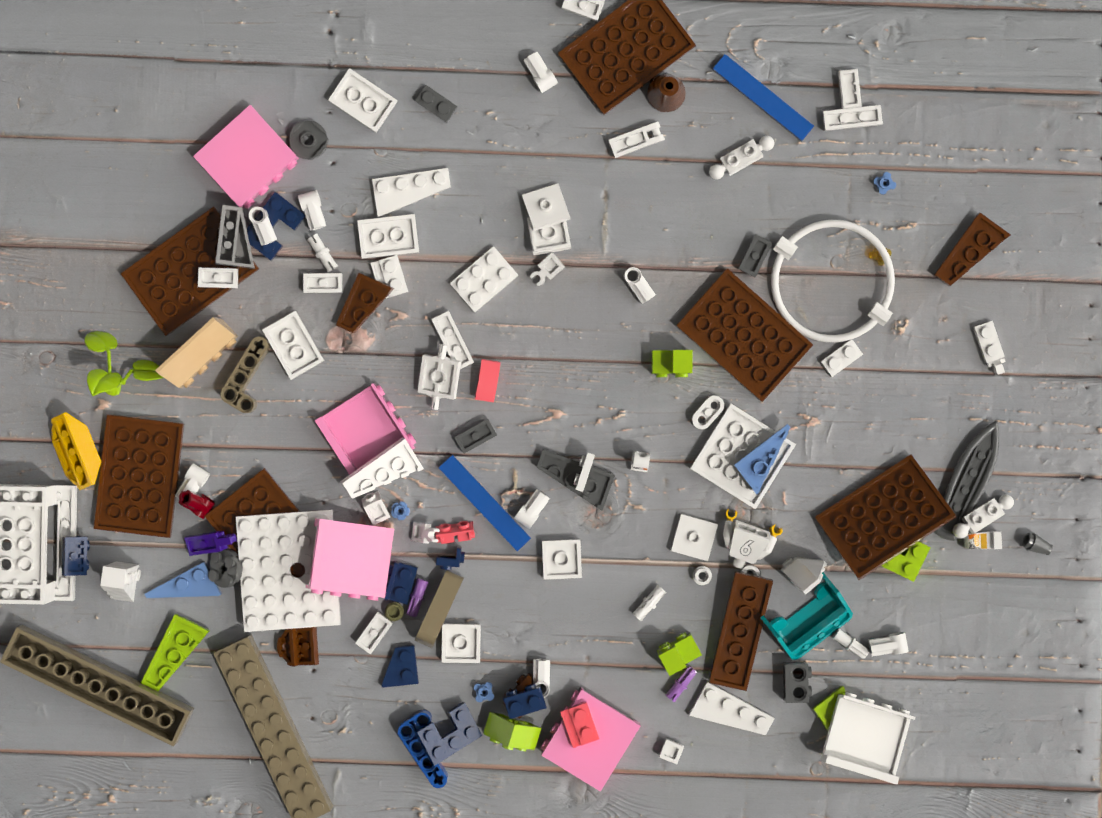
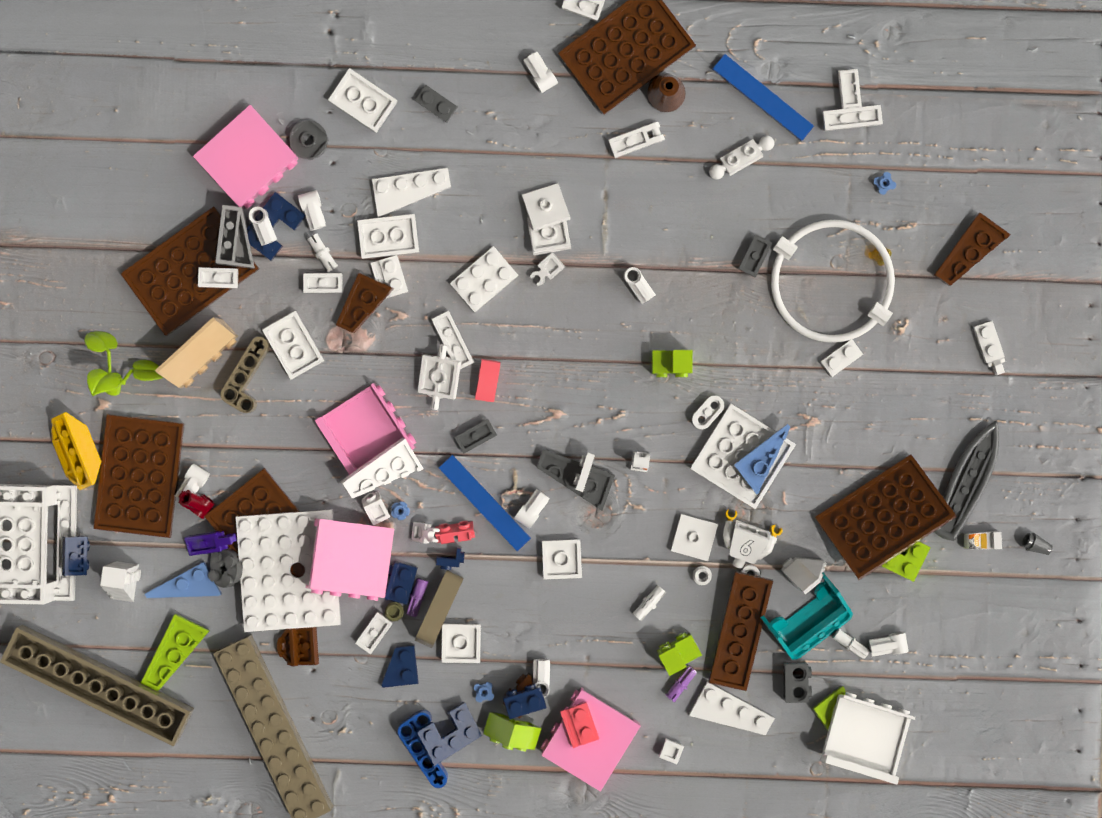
(744, 335): reddish brown plate -> none
(983, 516): white plate -> none

